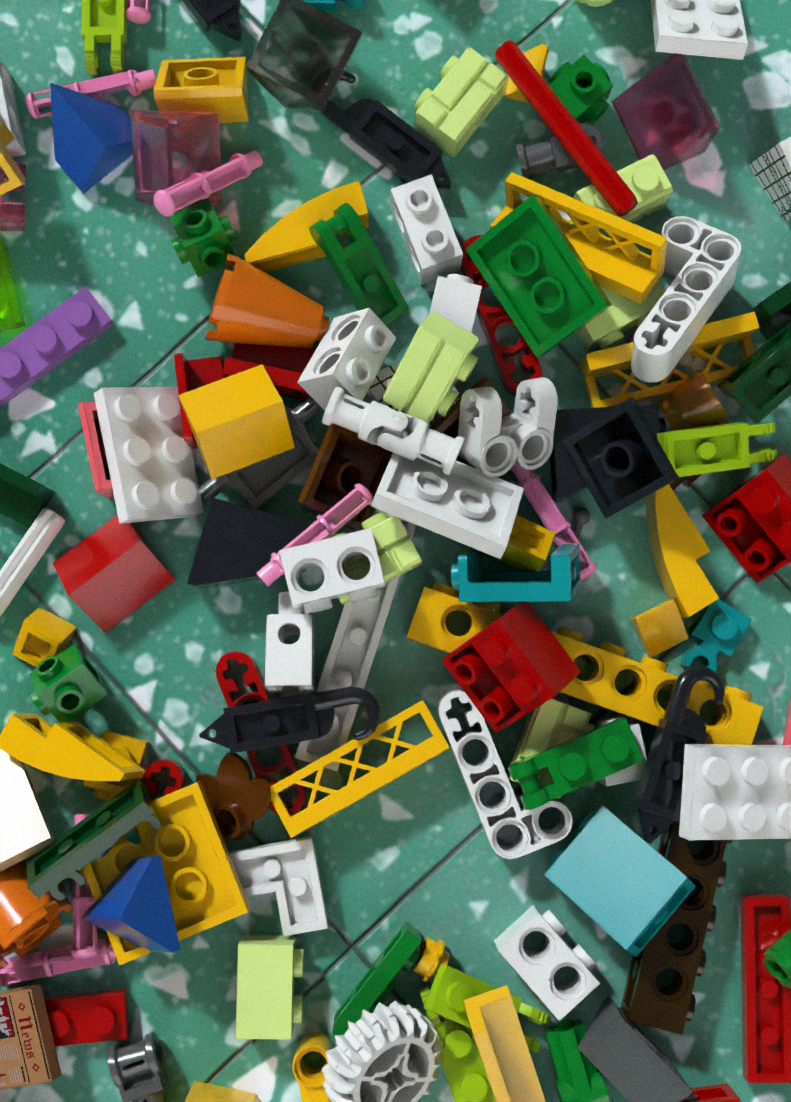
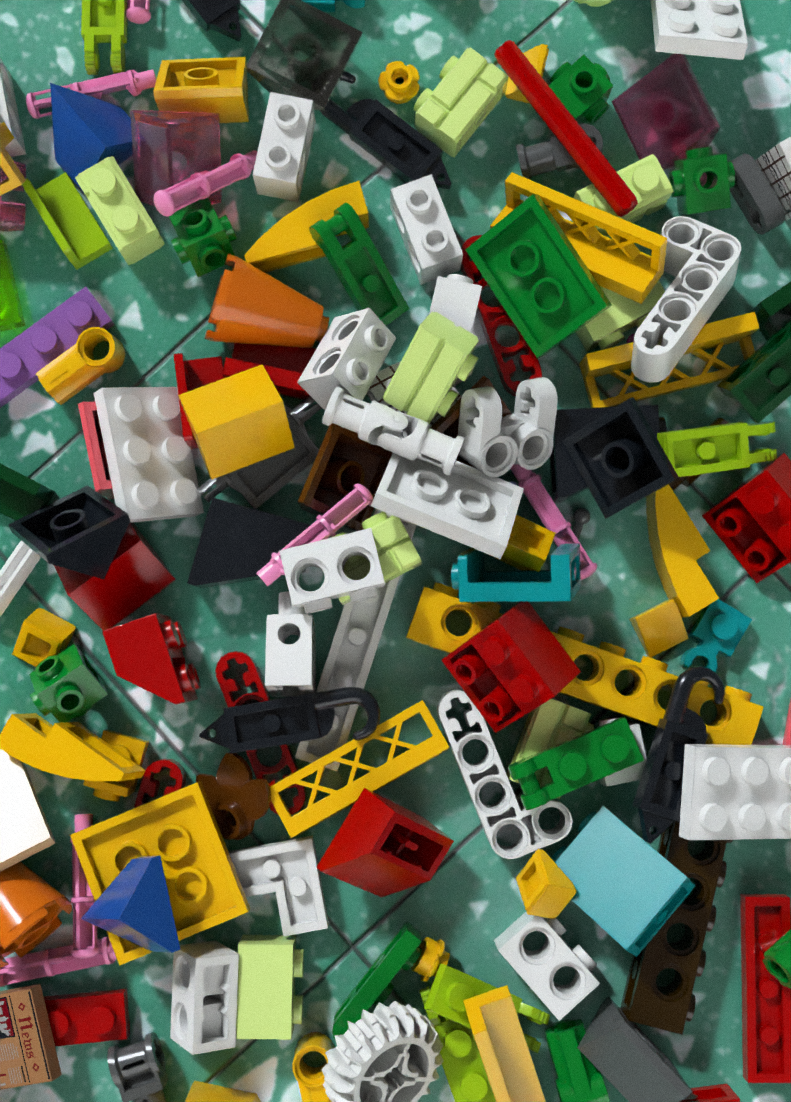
(69, 220): none -> lime panel
(75, 532): none -> black slope
(77, 367): none -> yellow piece
(90, 840): dark green plate -> none
(120, 210): none -> yellowish green brick
(152, 657): none -> red slope
(204, 997): none -> white brick
(284, 147): none -> white brick
(384, 847): none -> red slope
(399, 92): none -> yellow plate
(544, 886): none -> yellow slope
(692, 404): clear orange piece -> none
(716, 183): none -> green brick
(755, 196): none -> dark grey beam

